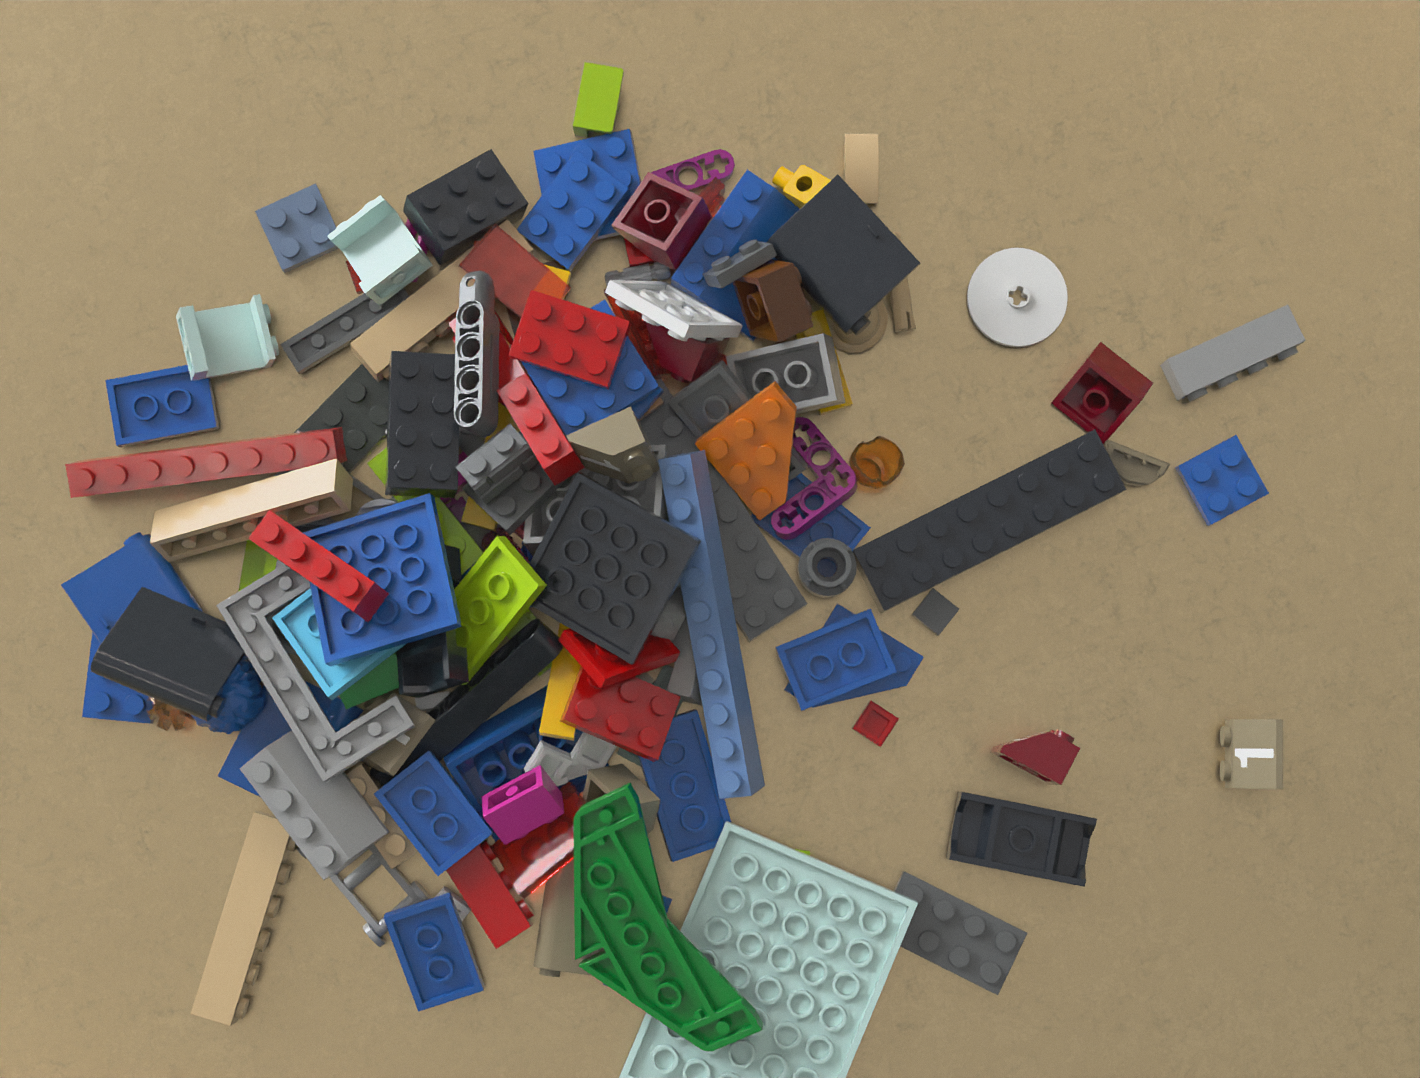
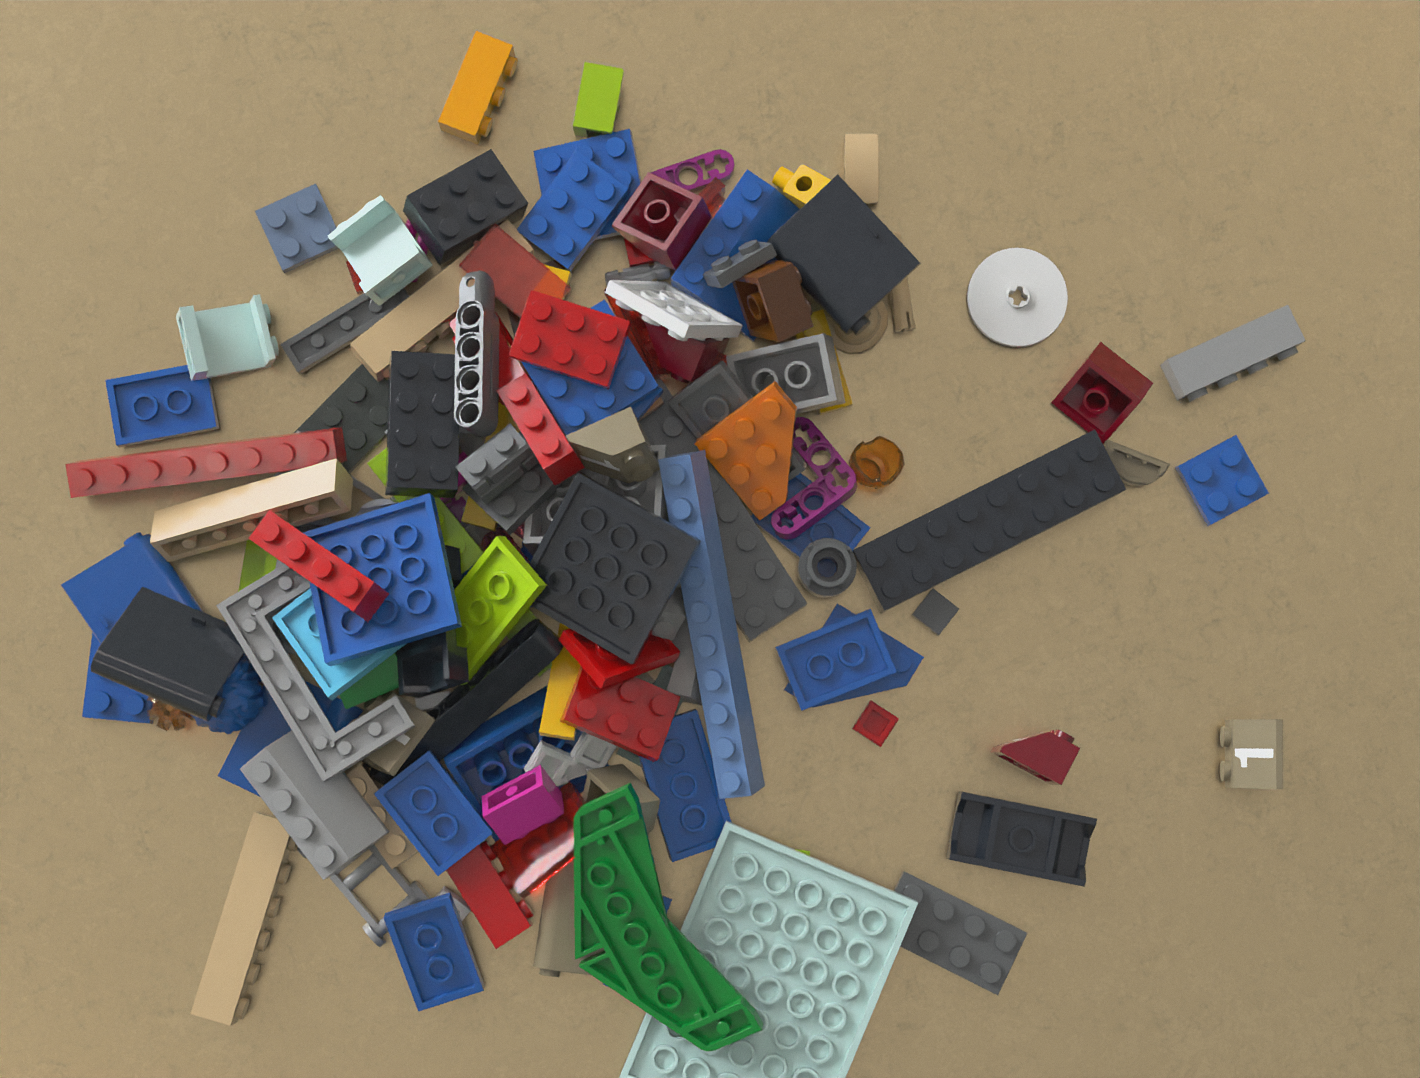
(478, 88): none -> light orange brick

